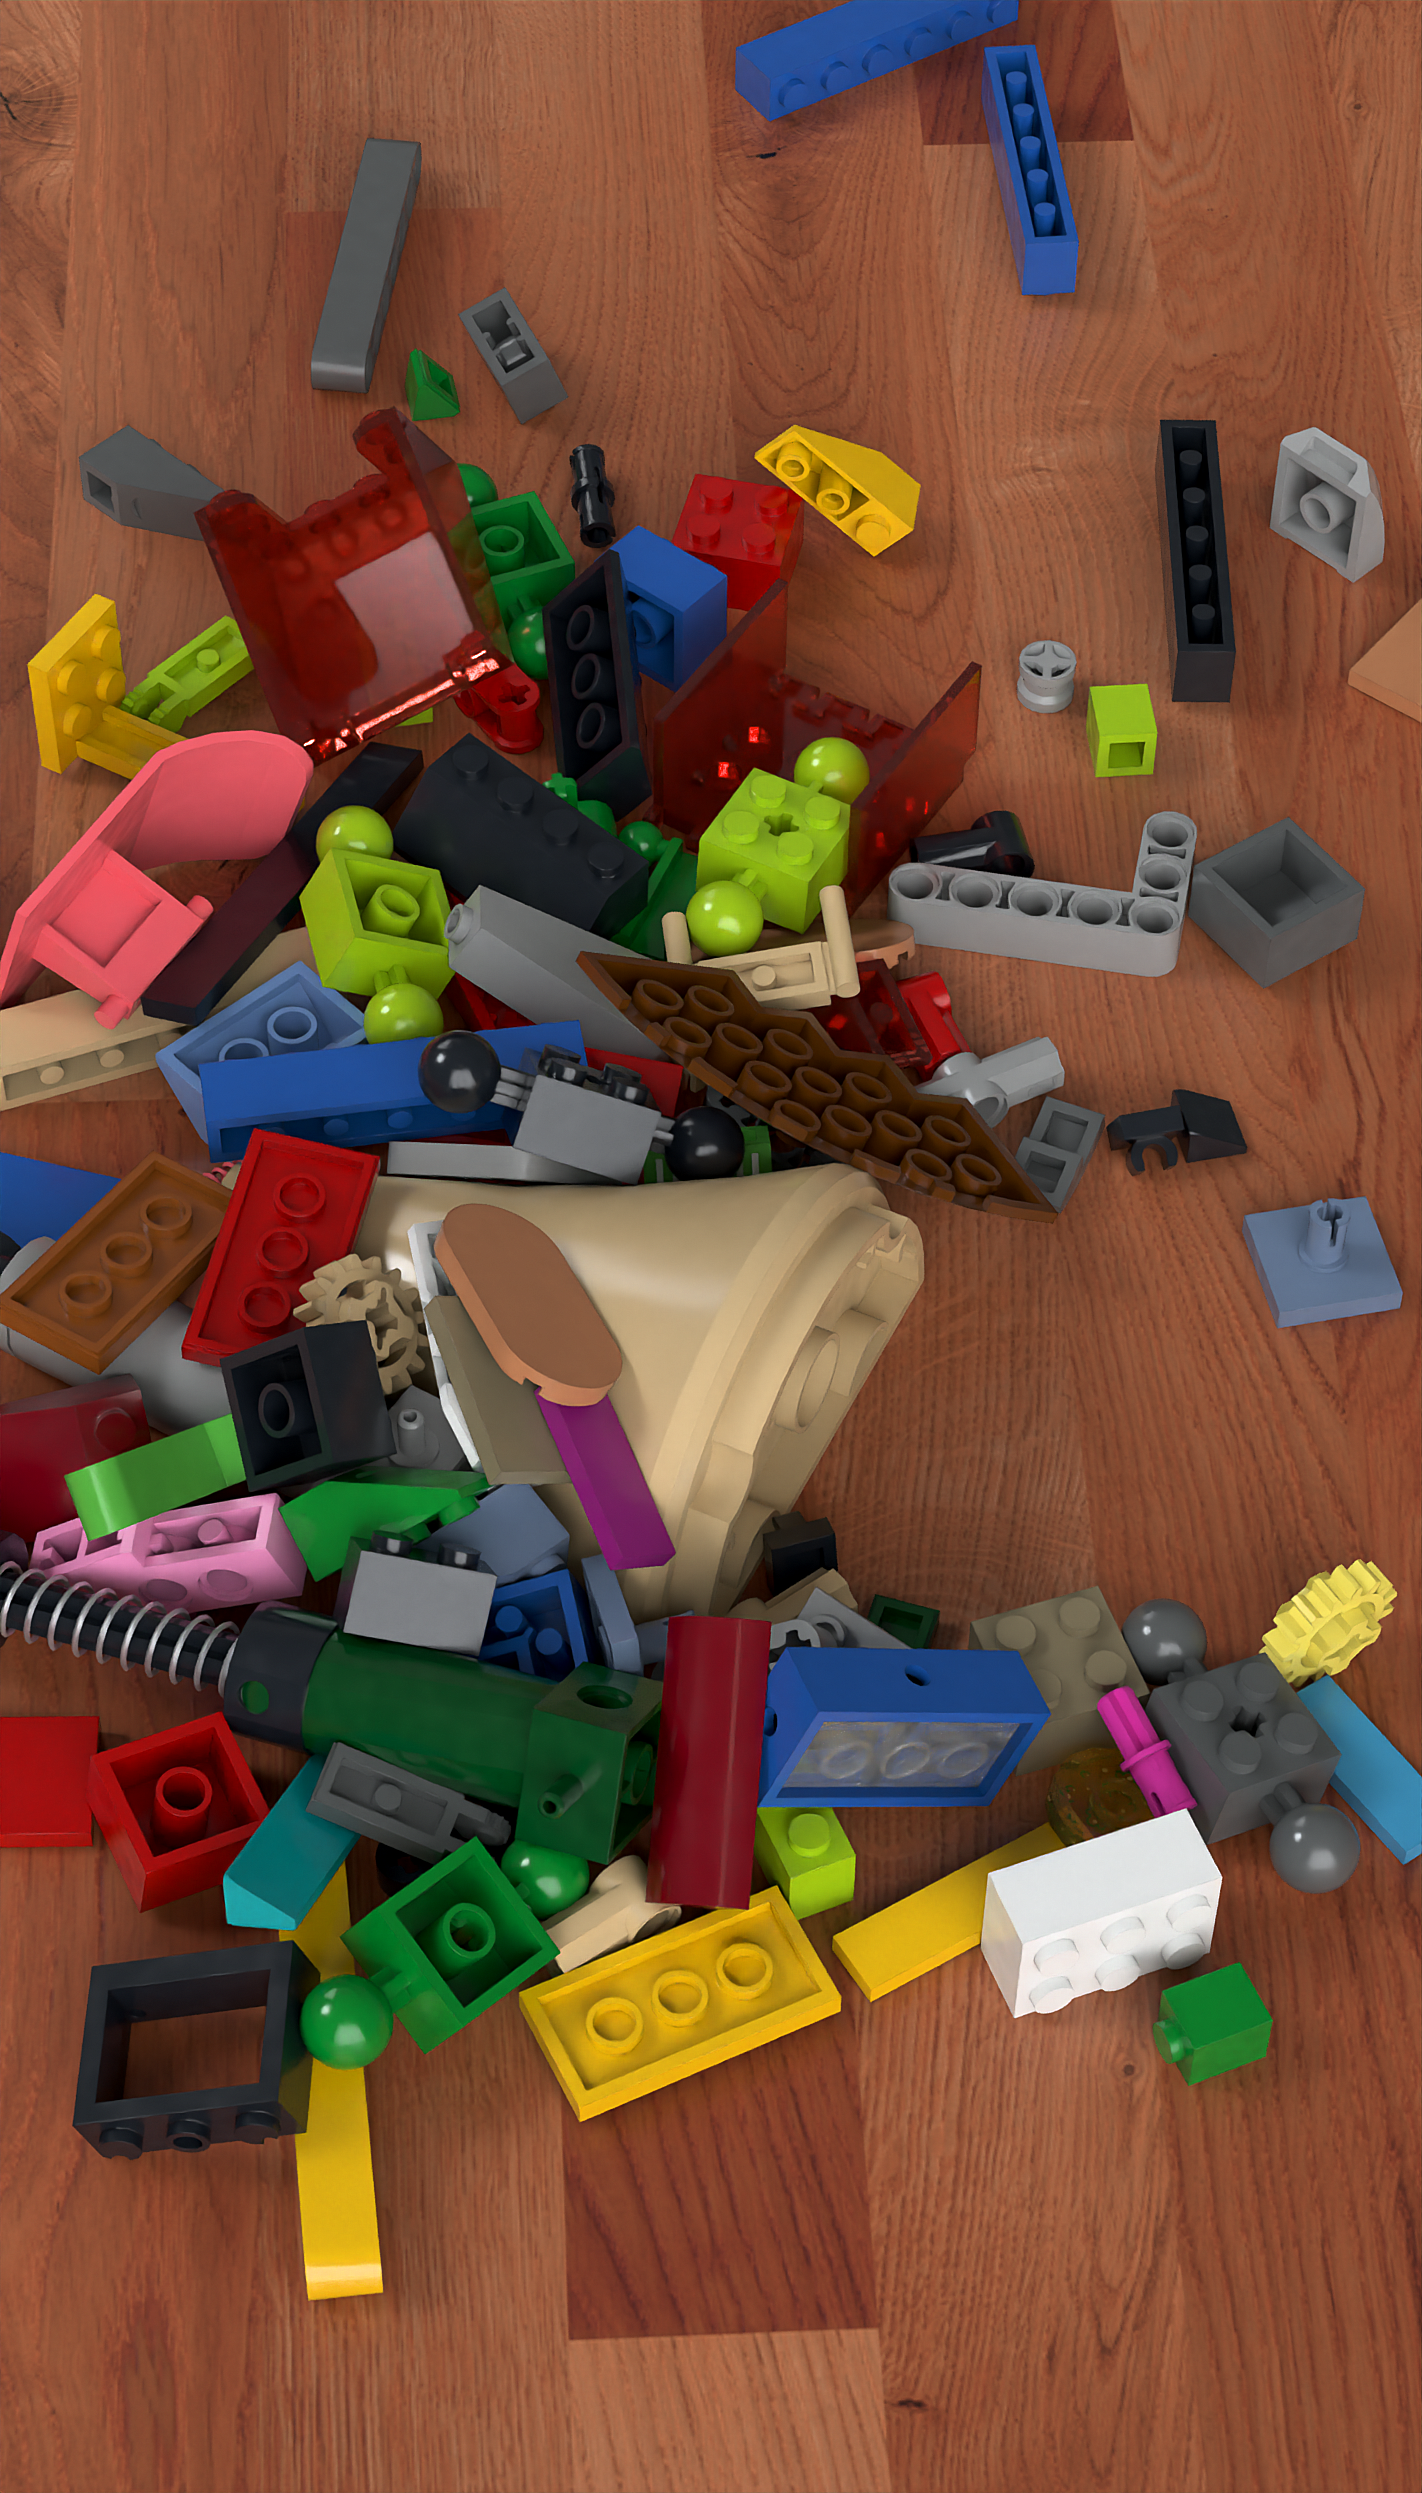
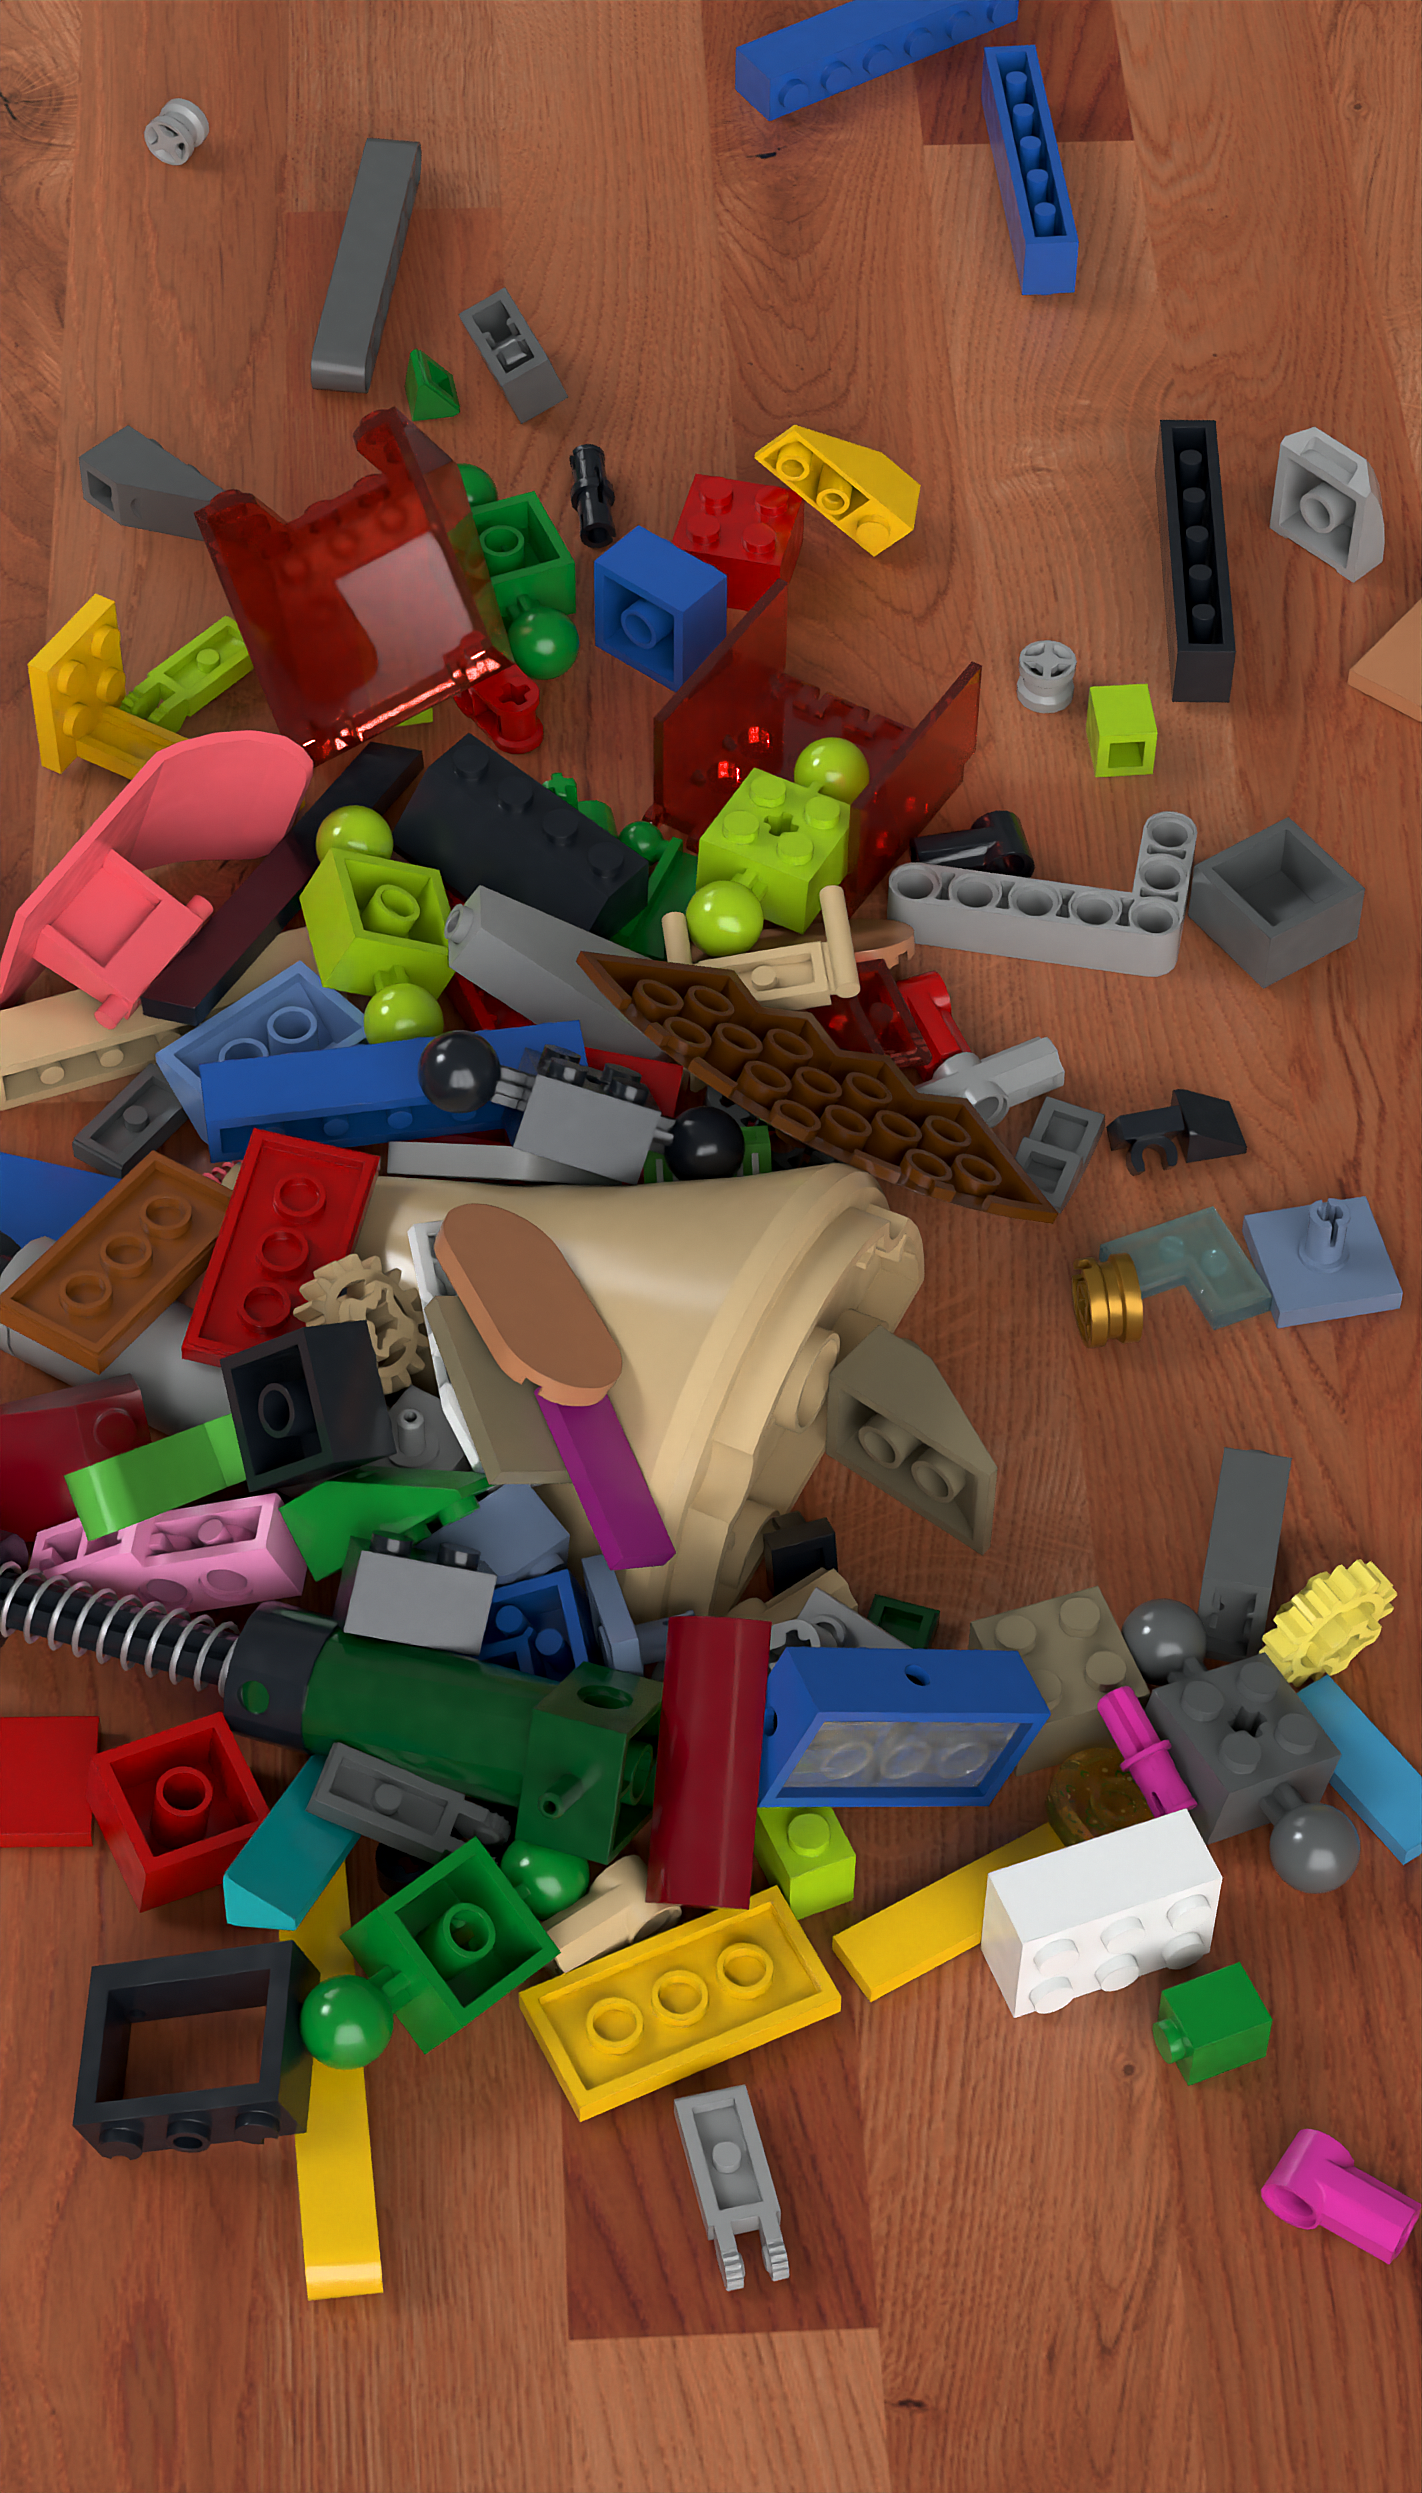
(131, 1125): none -> dark grey hinge
(176, 131): none -> light grey wheel
(598, 688): black slope -> none
(731, 2179): none -> light grey hinge
(910, 1437): none -> dark tan slope
(1107, 1300): none -> pearl gold wheel
(1201, 1256): none -> clear light blue tile
(1242, 1552): none -> dark grey window
(1323, 2187): none -> dark pink piece

